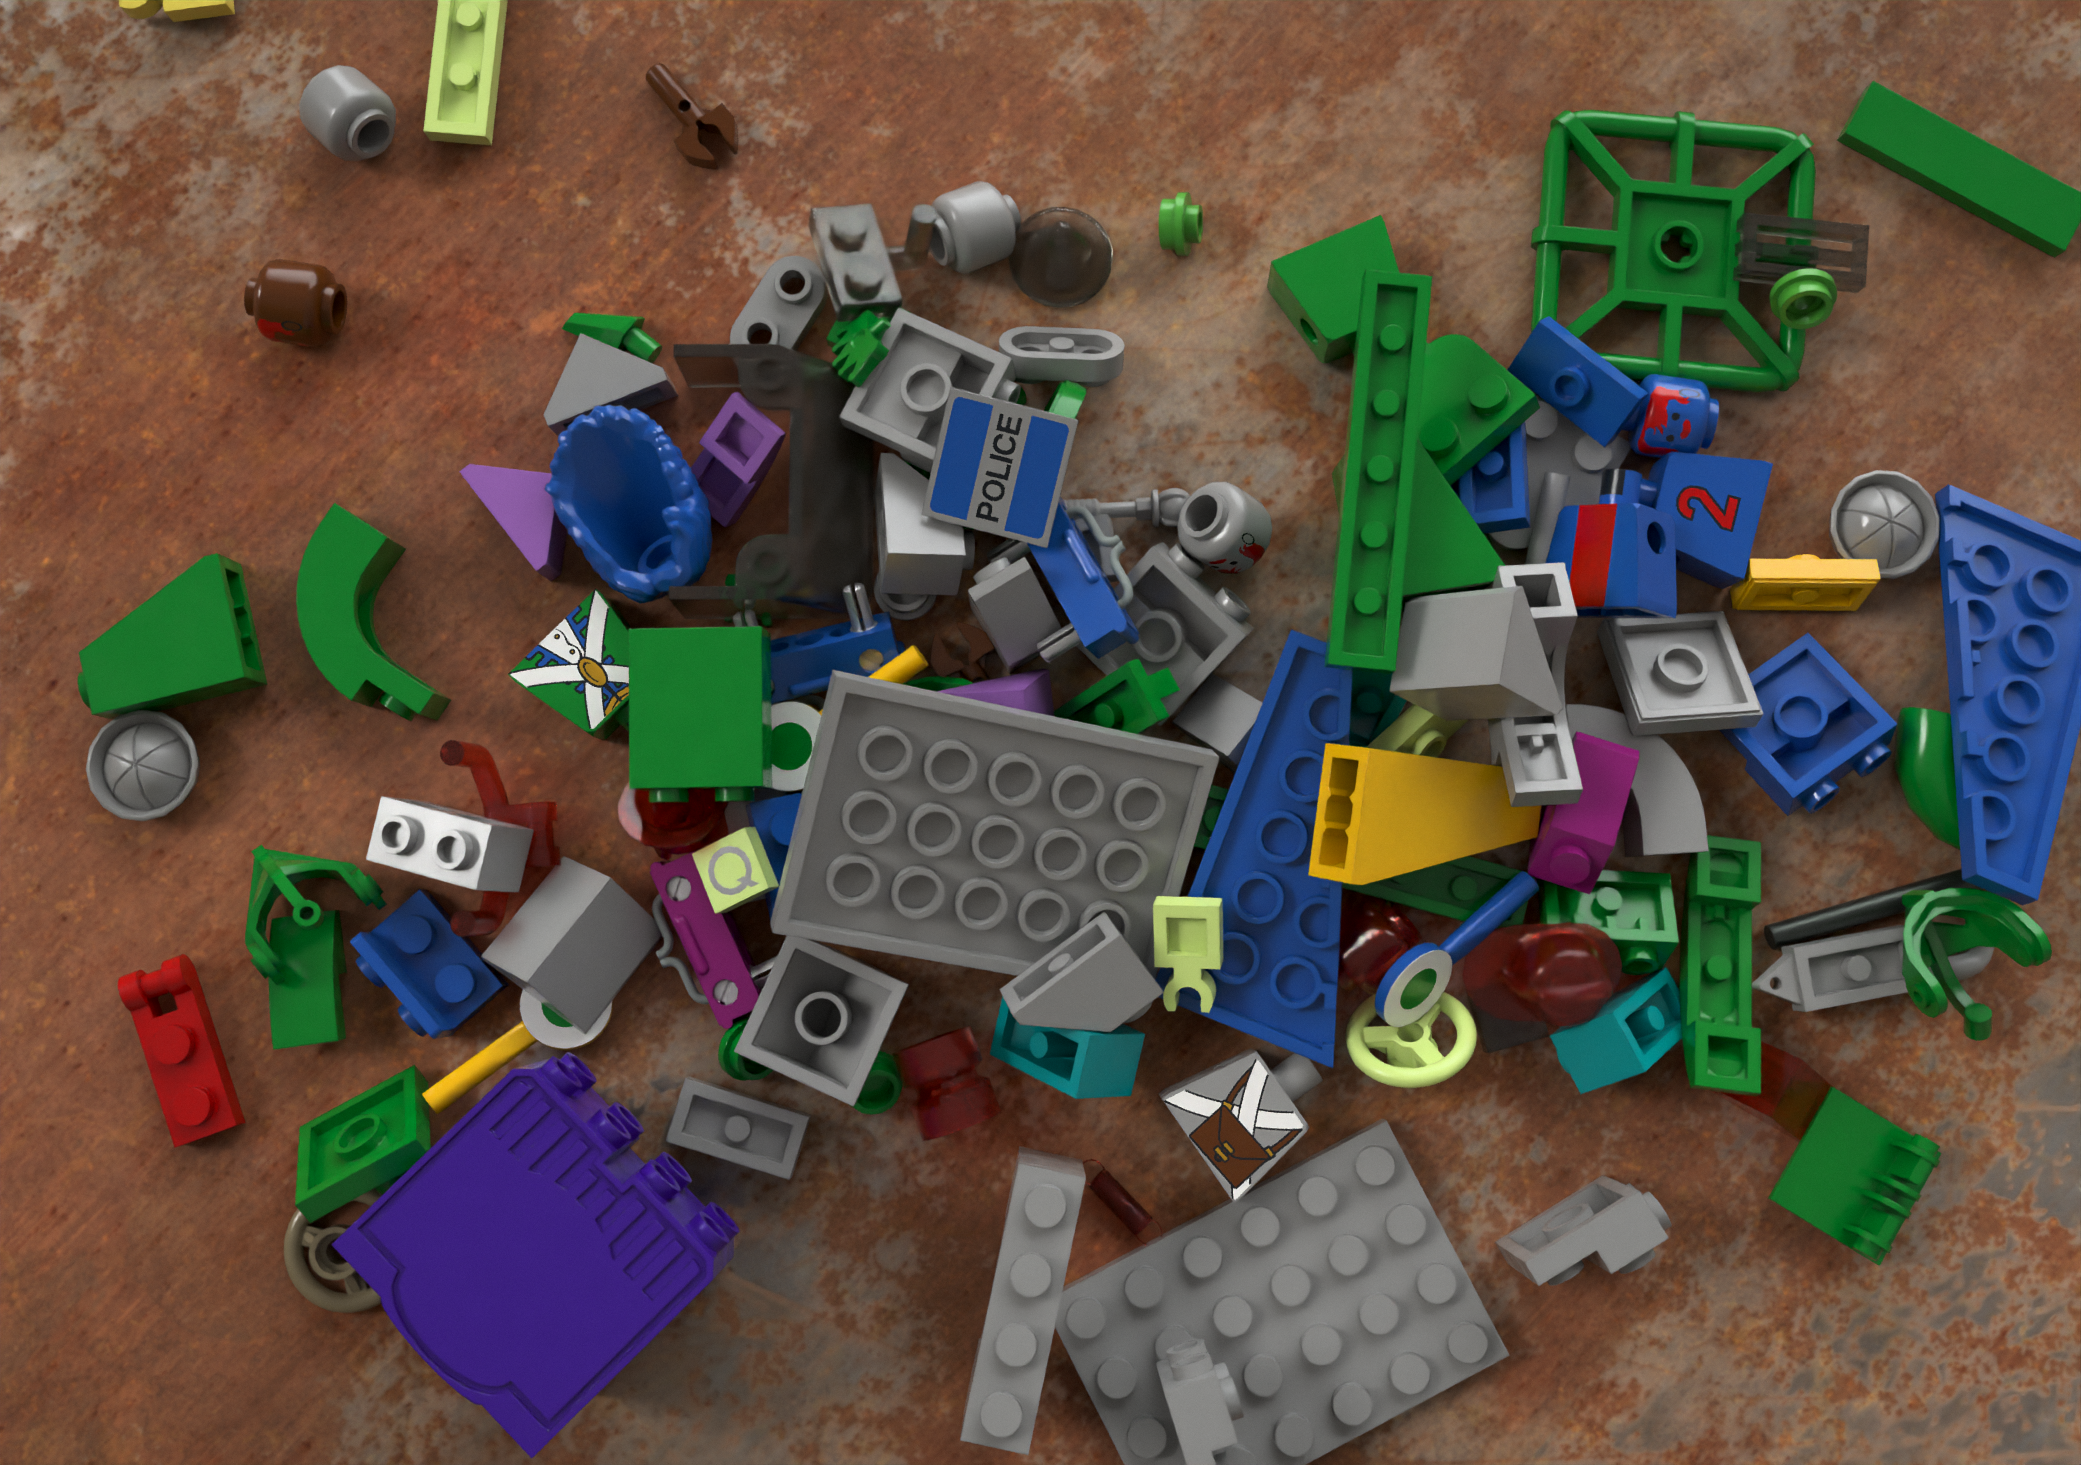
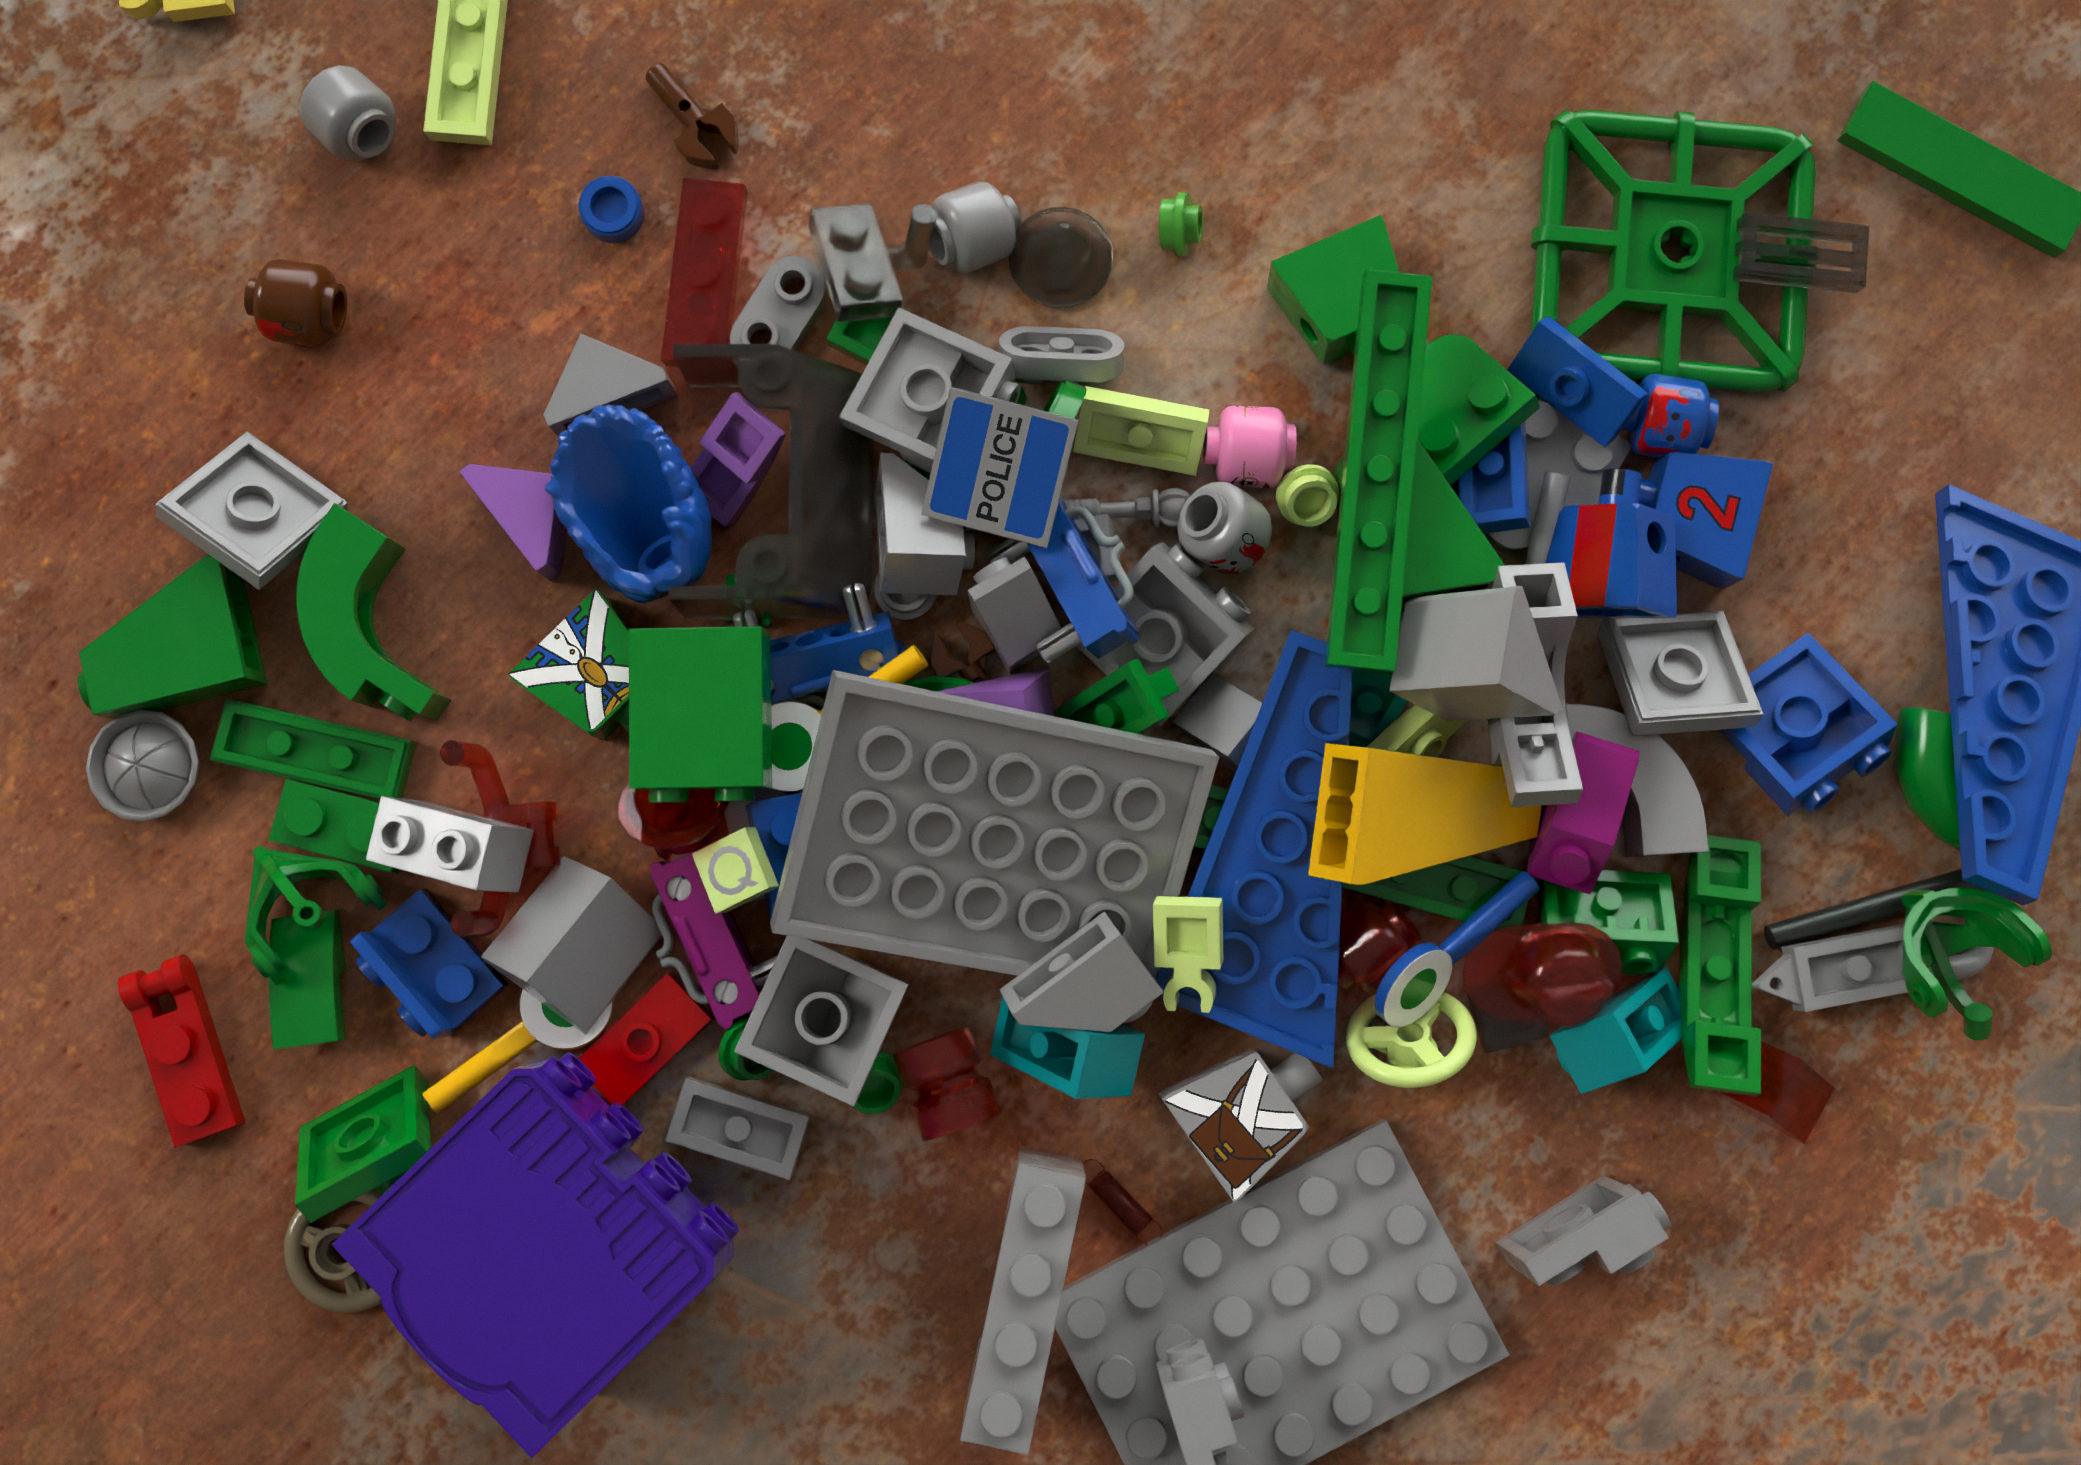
(249, 509): none -> light grey tile
(312, 750): none -> green tile
(326, 823): none -> green plate
(611, 209): none -> blue tile
(617, 331): green bar -> none
(645, 1039): none -> red plate
(704, 264): none -> clear red plate
(860, 347): green piece -> none
(1141, 430): none -> yellowish green plate
(1251, 446): none -> bright pink head
(1307, 495): none -> yellowish green plate
(1803, 298): bright green plate -> none
(1805, 584): yellow plate -> none
(1855, 1175): green hinge -> none
(1885, 520): light grey hat -> none

